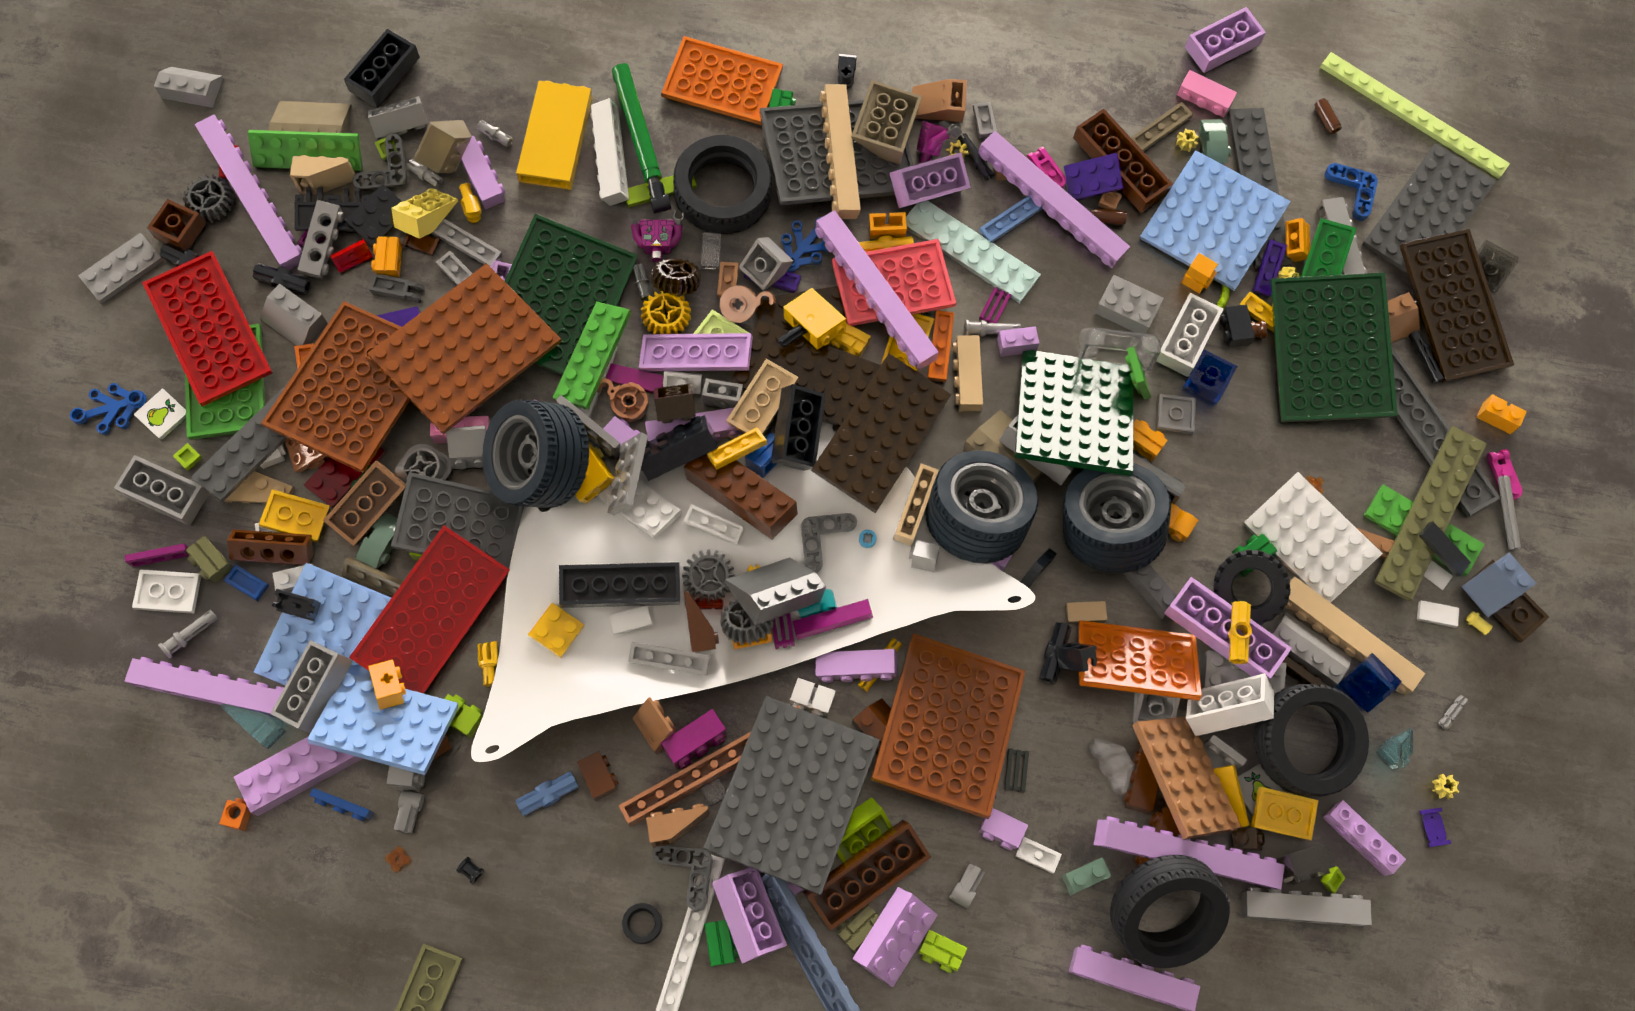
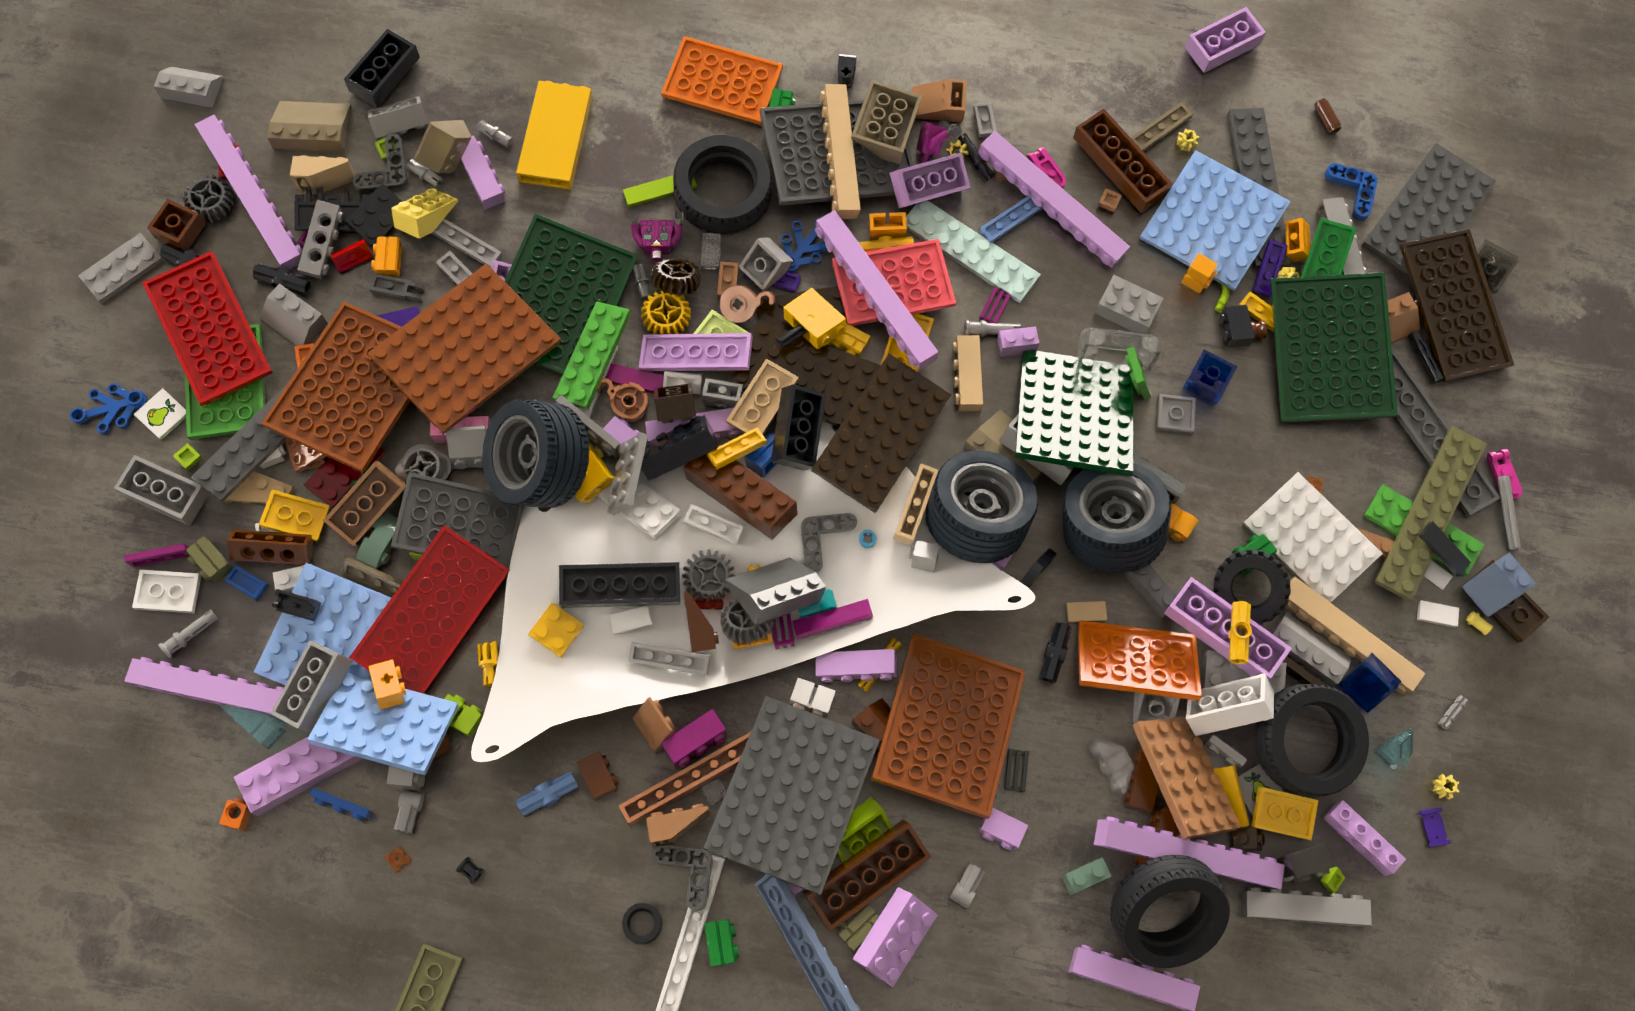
(277, 148): bright green plate -> none
(425, 244): reddish brown piece -> none
(470, 203): yellow arm -> none
(609, 152): white brick -> none
(640, 135): green piece -> none
(749, 914): lavender brick -> none
(942, 341): orange plate -> none
(942, 951): lime brick -> none
(1038, 855): white plate -> none
(1075, 656): black hinge -> none
(1093, 177): dark purple plate -> none
(1107, 216): reddish brown piece -> none
(1146, 440): light orange brick -> none
(1189, 334): white brick -> none
(1206, 93): bright pink brick -> none
(1214, 140): sand green brick -> none
(1415, 115): yellowish green plate -> none
(1500, 415): light orange piece -> none

